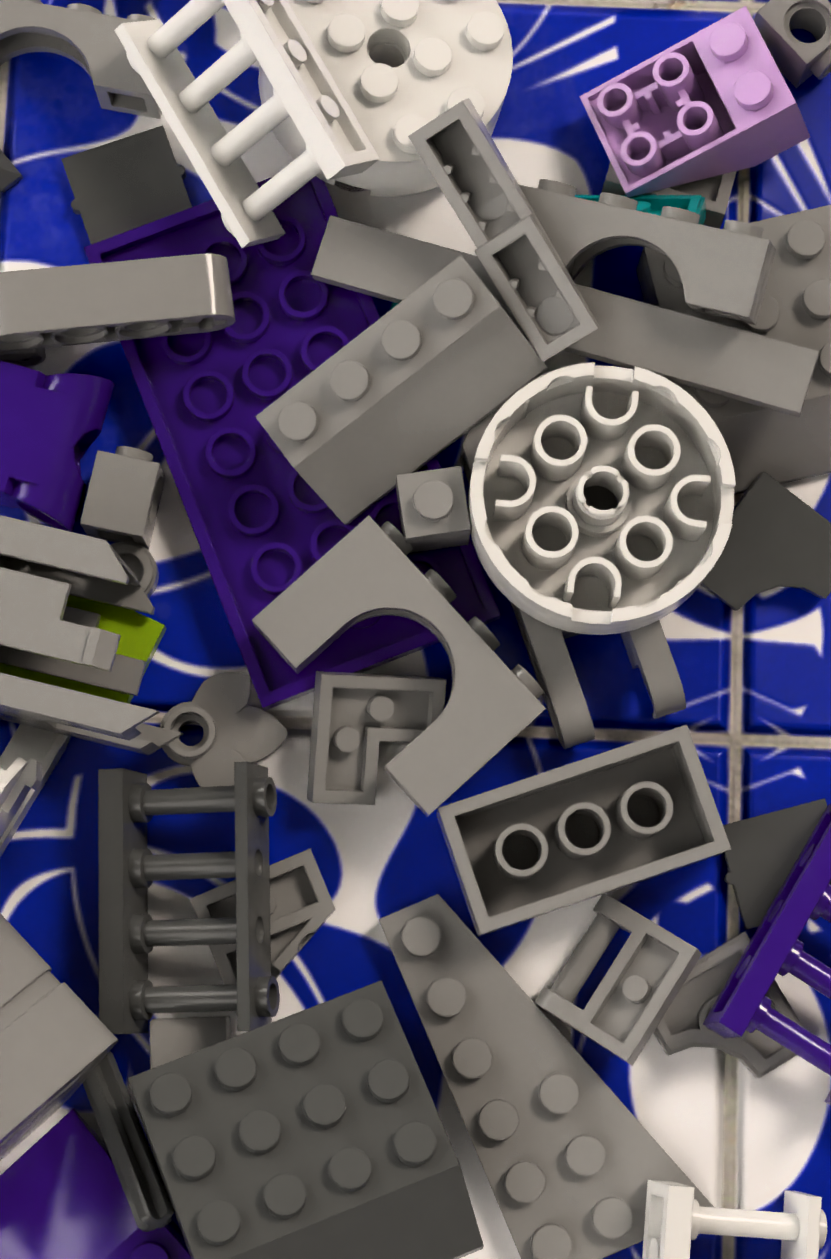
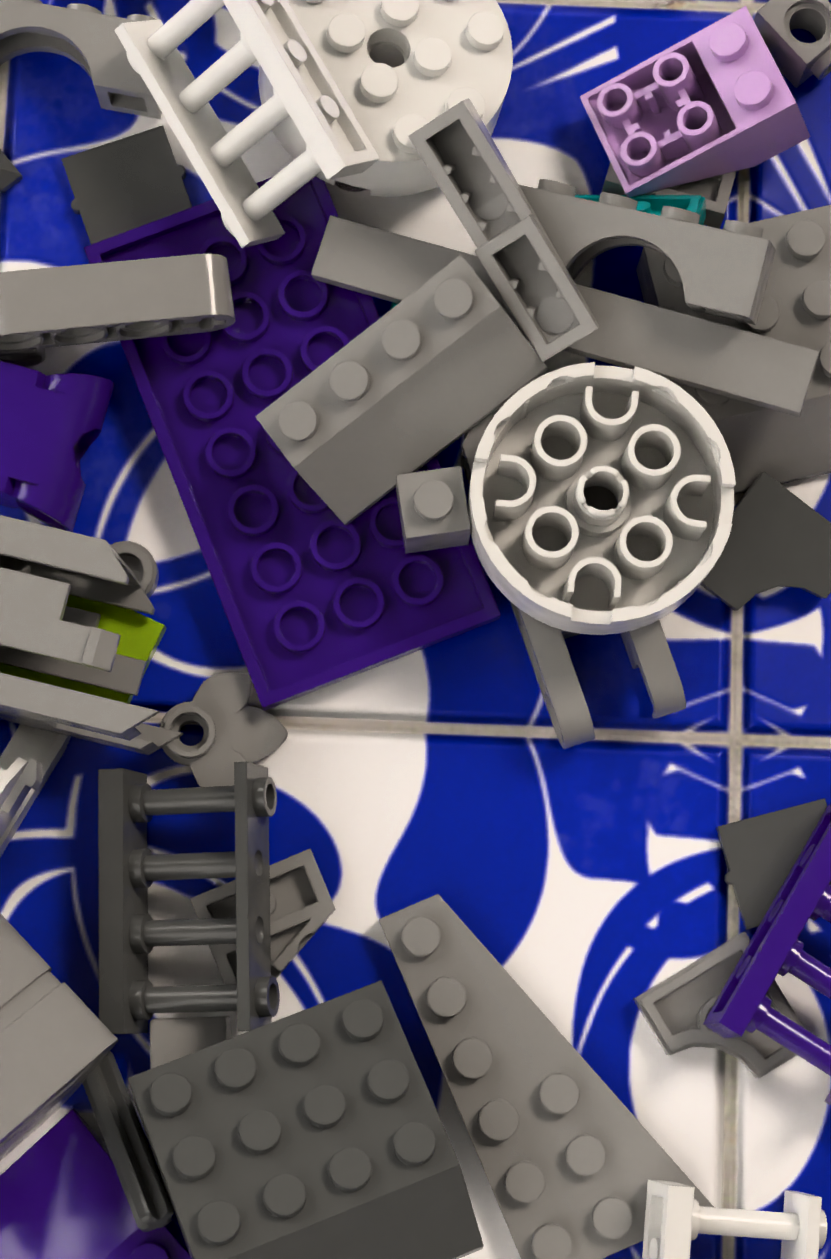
(123, 496): light grey brick -> none
(352, 718): light grey plate -> none
(373, 577): light grey arch -> none
(582, 830): light grey brick -> none
(633, 990): light grey plate -> none

